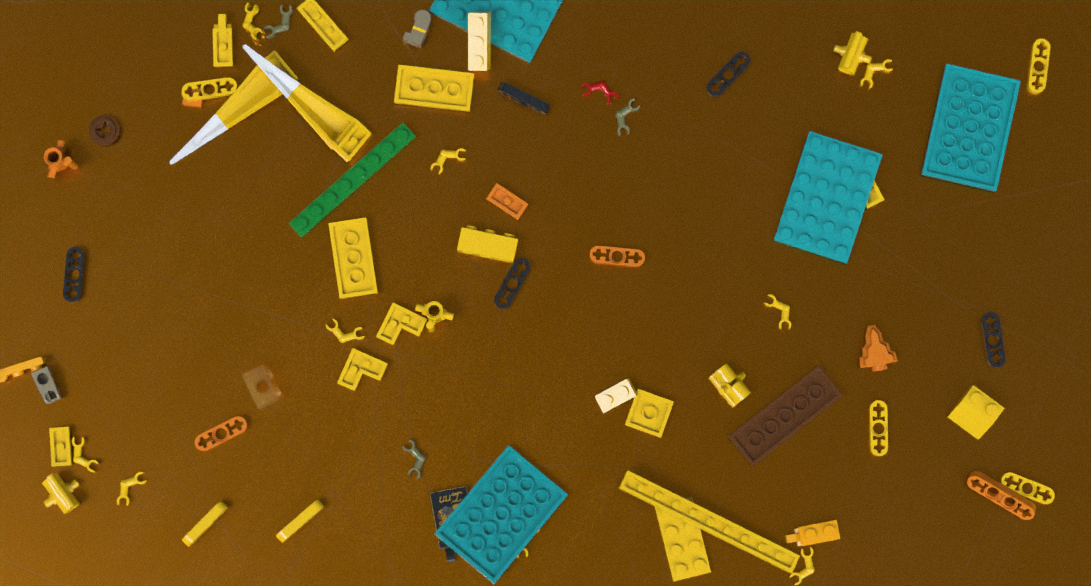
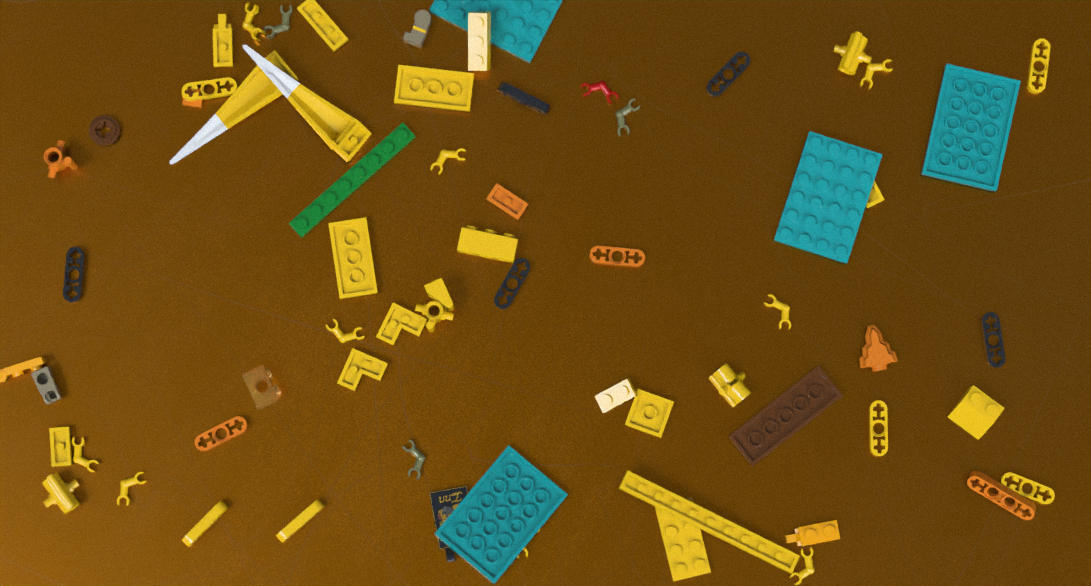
(439, 293): none -> yellow tile

